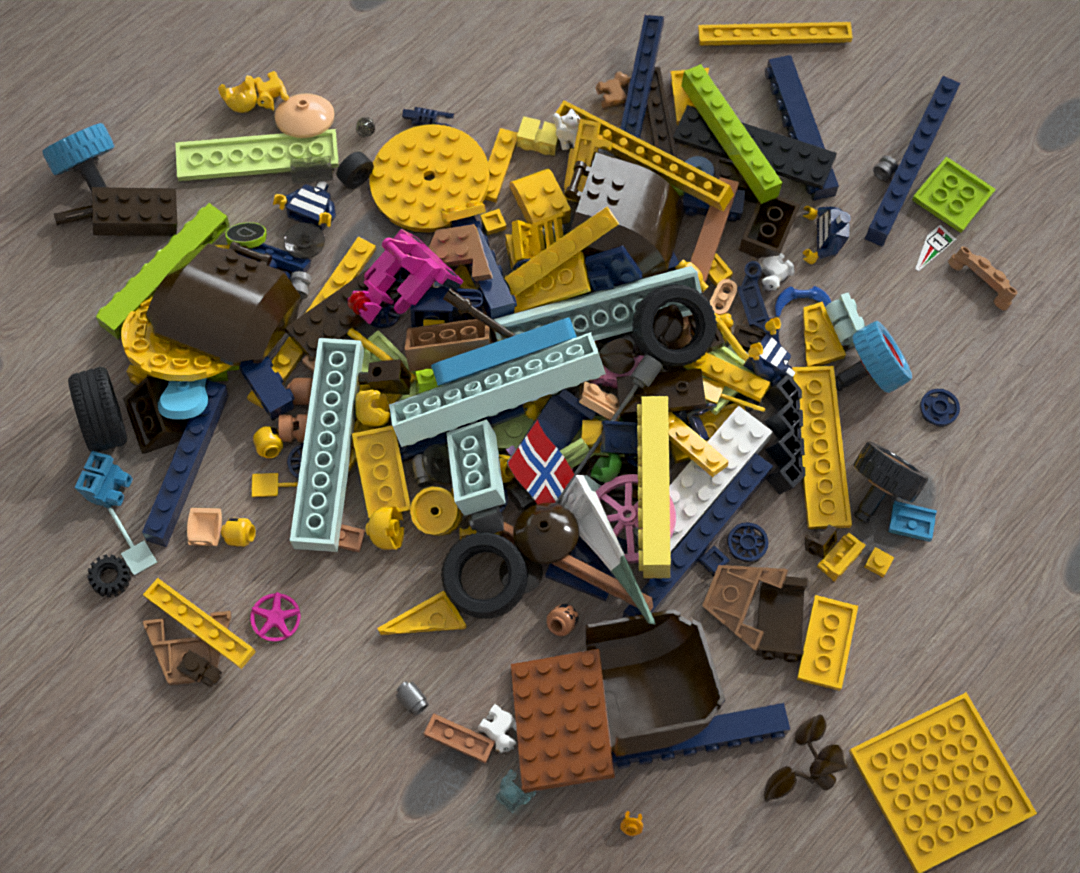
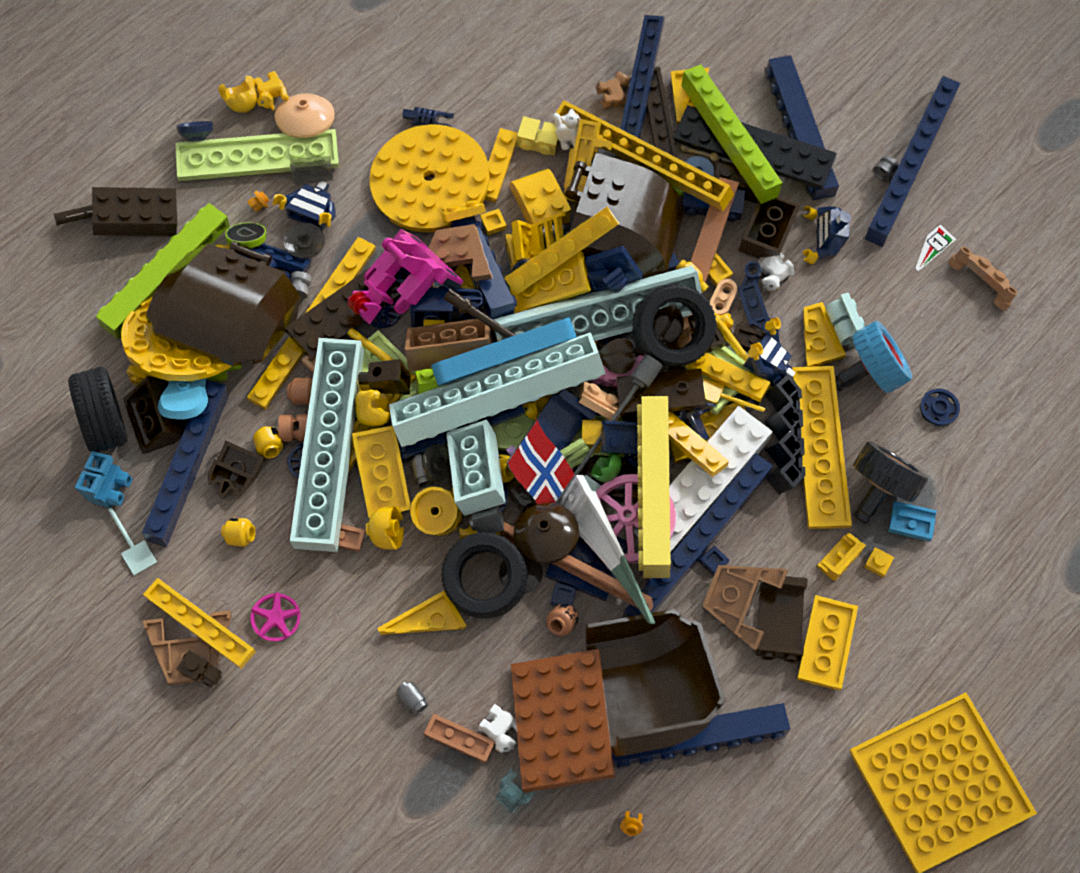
(80, 153): dark azure wheel -> none
(108, 588): black tyre -> none
(195, 130): none -> dark blue piece
(204, 526): light nougat piece -> none
(234, 470): none -> dark brown plate
(258, 201): none -> light orange plate
(267, 485): yellow piece -> none
(268, 387): dark blue brick -> none
(355, 170): black tyre -> none
(365, 127): clear smoke plate -> none
(563, 595): none -> dark blue tile
(615, 280): none -> dark blue plate
(714, 156): none -> dark tan hinge
(747, 542): dark blue wheel -> none
(775, 33): yellow plate -> none
(791, 293): blue piece -> none
(823, 544): dark brown bracket -> none
(825, 763): dark brown plant -> none
(953, 194): lime plate -> none

